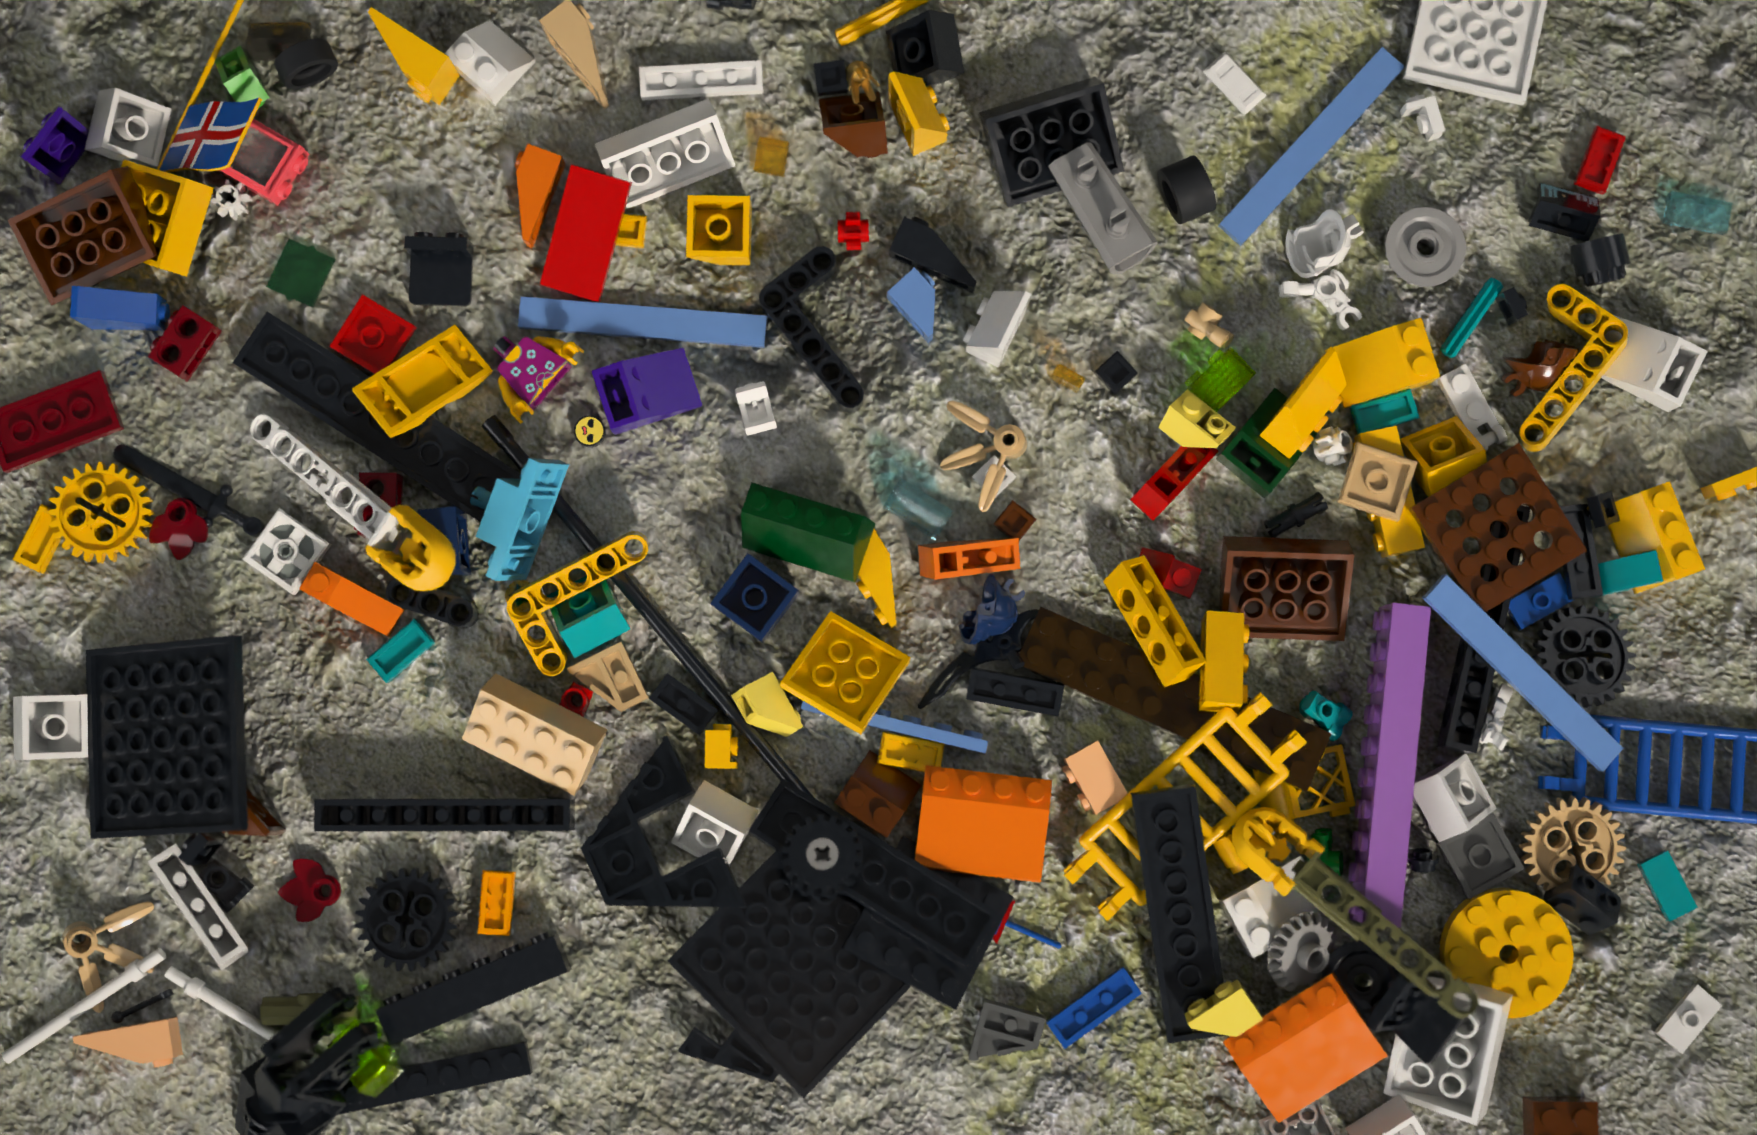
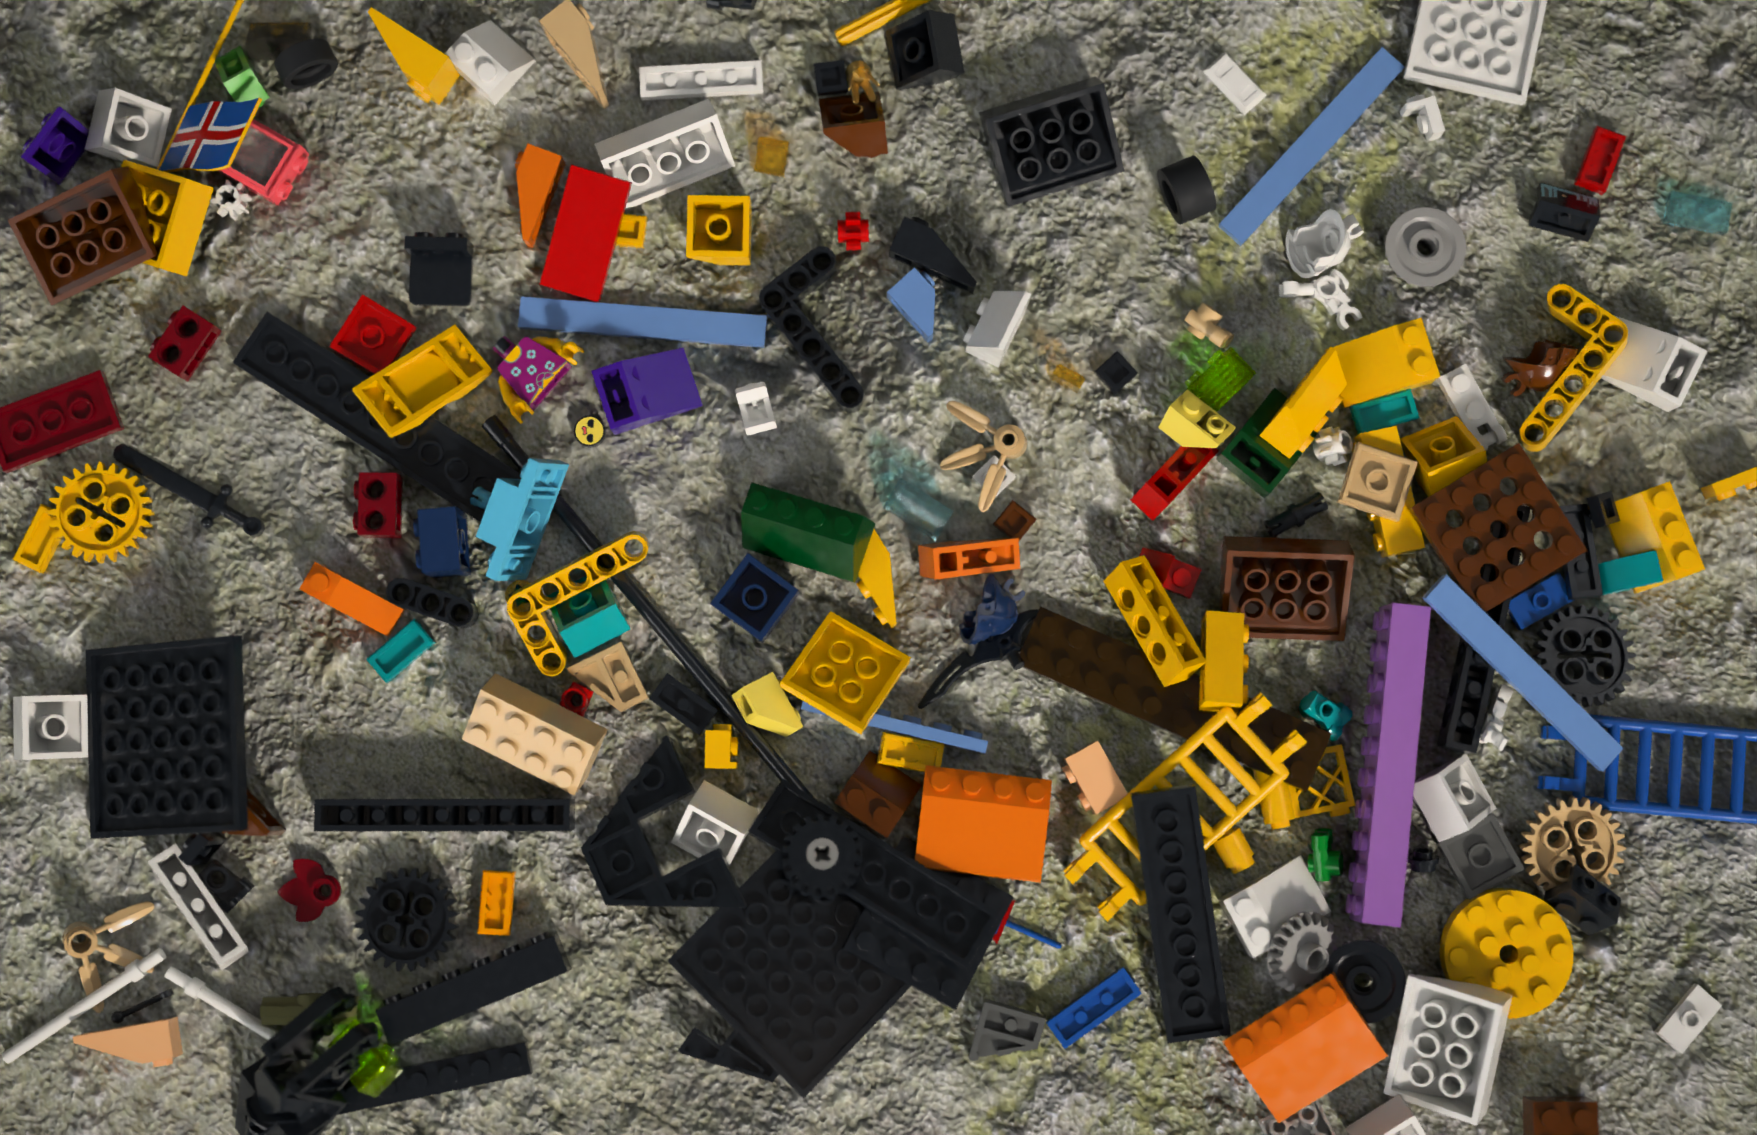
(118, 309): blue slope -> none
(177, 531): dark red plate -> none
(286, 551): white piece -> none
(301, 273): clear green piece -> none
(385, 526): piece -> none
(916, 112): yellow slope -> none
(1015, 691): black plate -> none
(1103, 209): light grey piece -> none
(1225, 1012): light yellow slope -> none
(1255, 831): olive piece -> none
(1414, 1018): black bracket -> none
(1471, 317): teal axle -> none
(1512, 305): black plate -> none
(1601, 259): black piece -> none
(1667, 885): teal tile -> none

